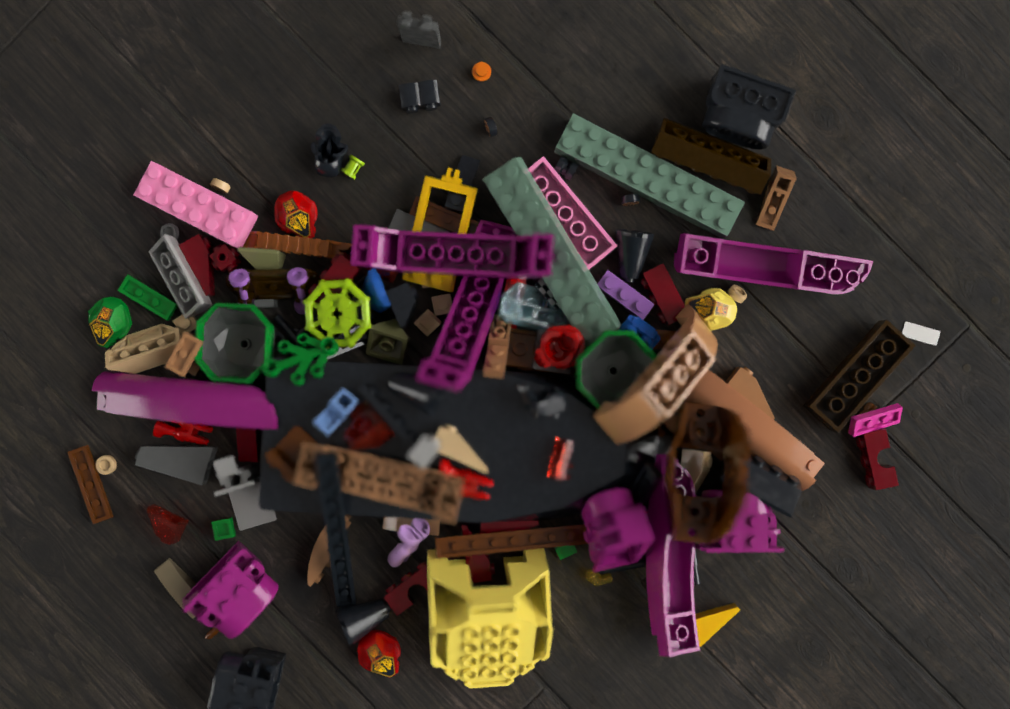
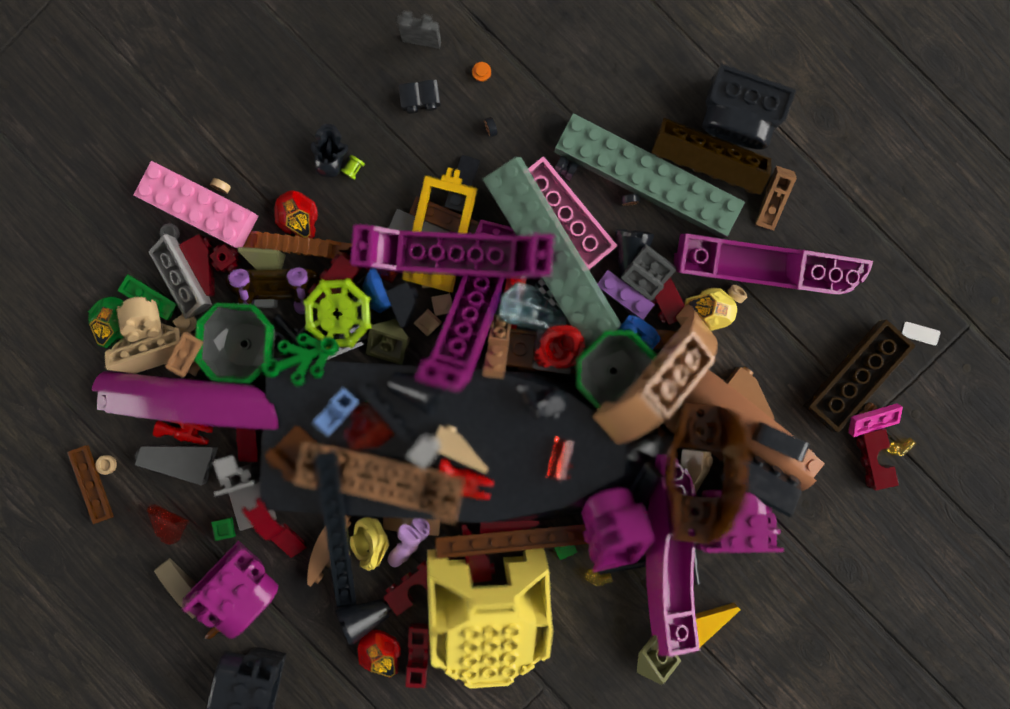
(139, 319): none -> tan brick
(269, 529): none -> dark red piece
(372, 537): none -> light yellow helmet
(418, 655): none -> dark red arch
(648, 272): none -> dark grey slope
(654, 666): none -> olive slope
(780, 441): none -> black beam
(901, 449): none -> clear yellow arm

